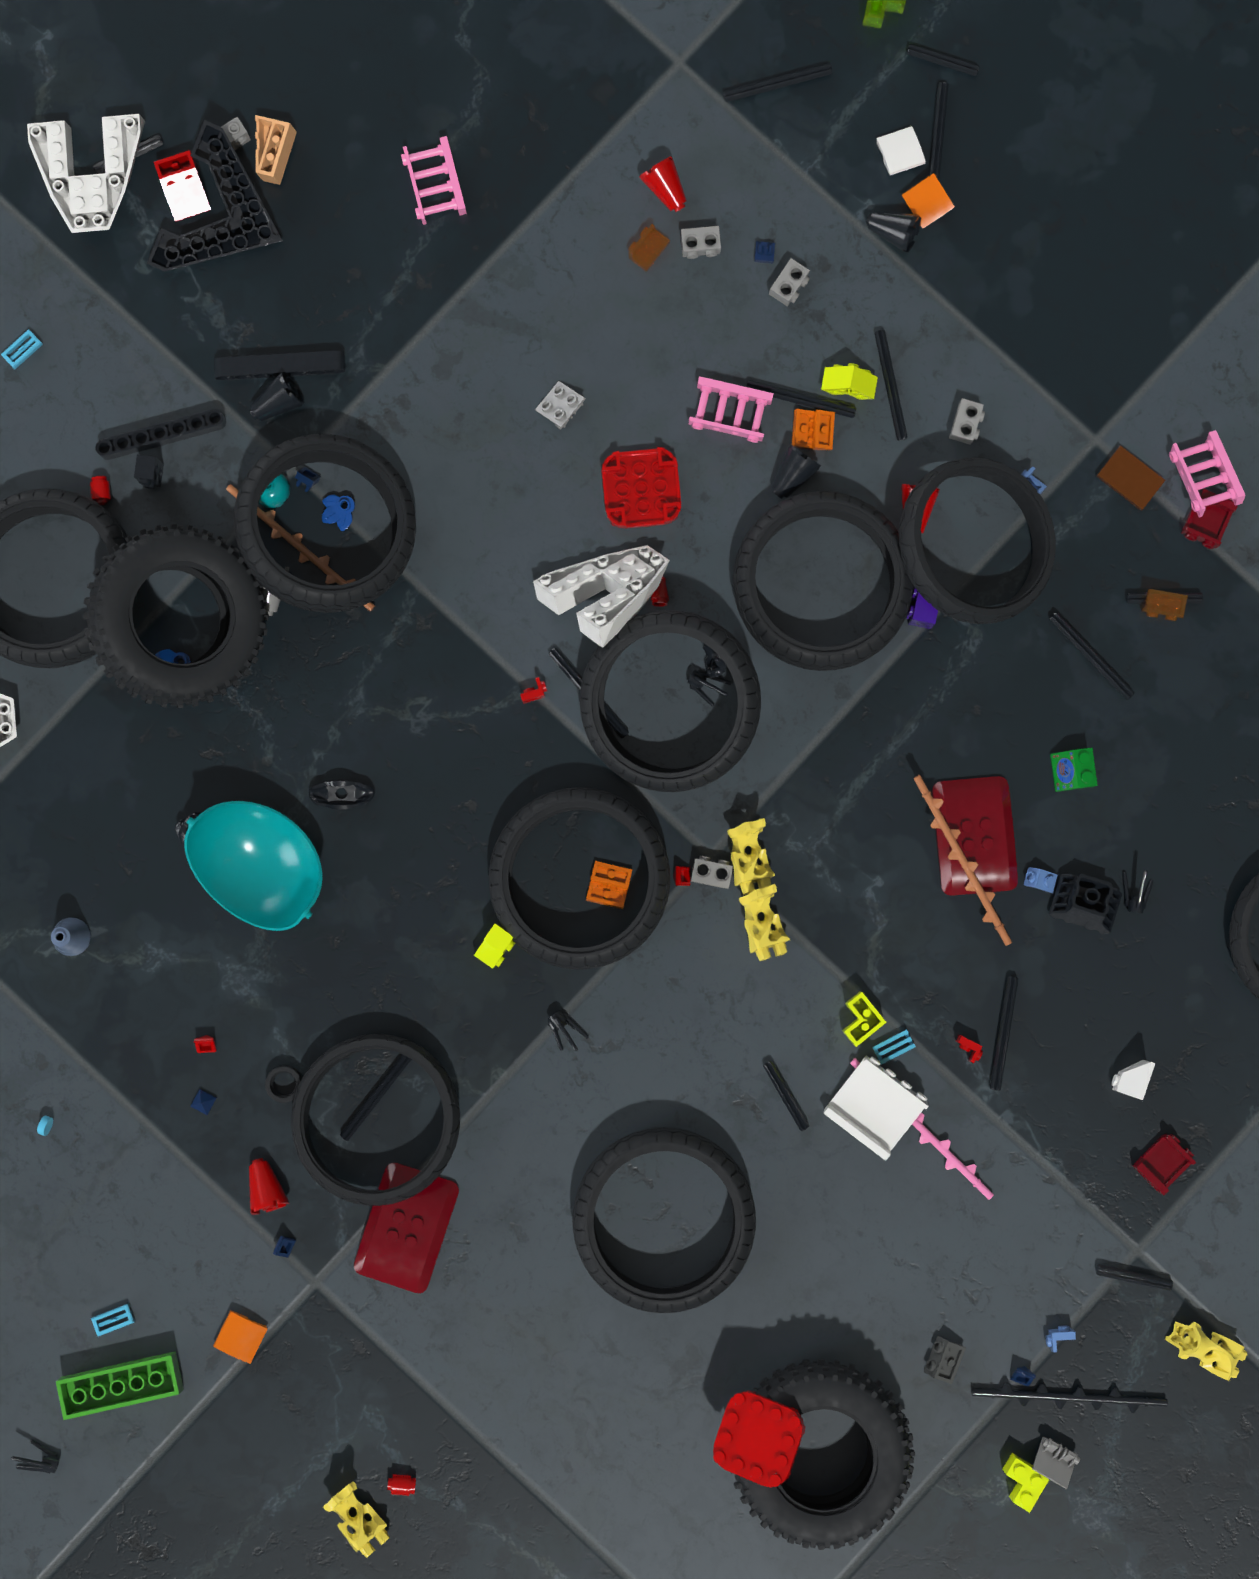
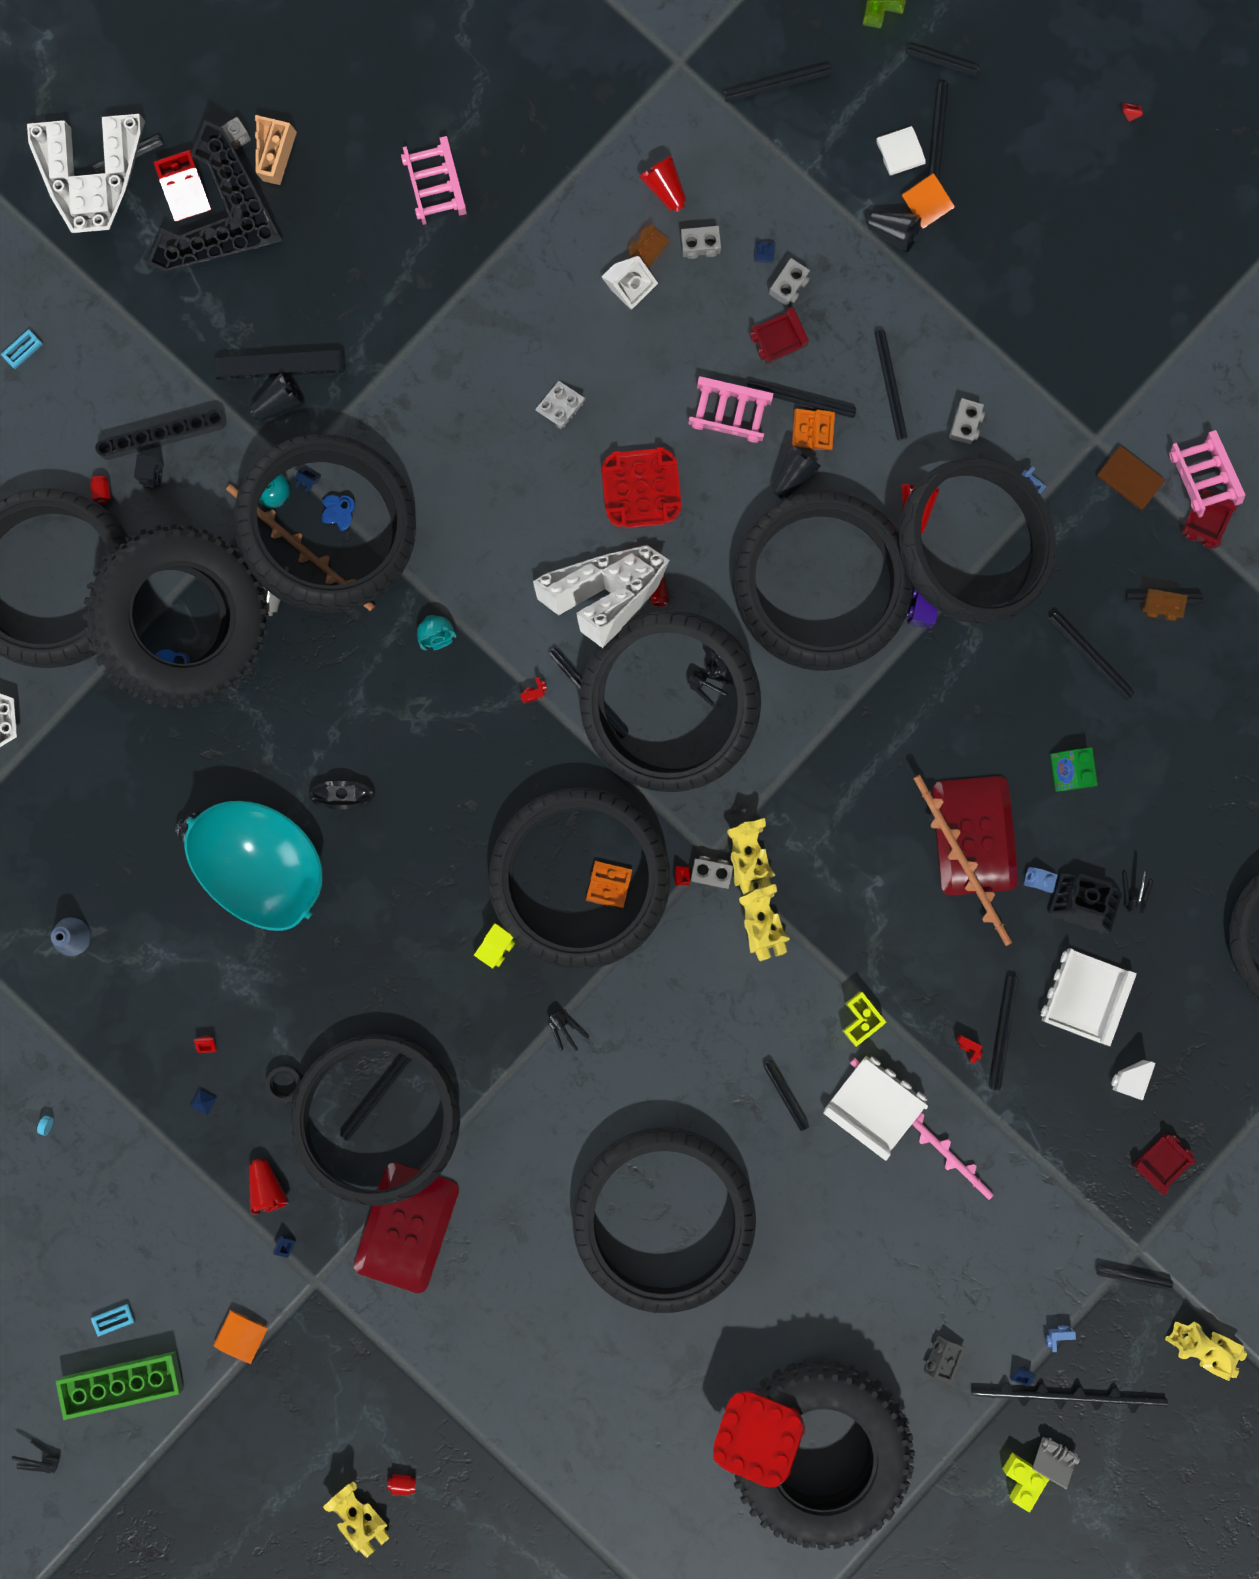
(435, 632): none -> teal cylinder
(630, 280): none -> white slope
(779, 336): none -> dark red panel
(849, 380): neon yellow brick -> none
(908, 1039): medium azure tile -> none
(1088, 997): none -> white panel
(1132, 111): none -> red slope

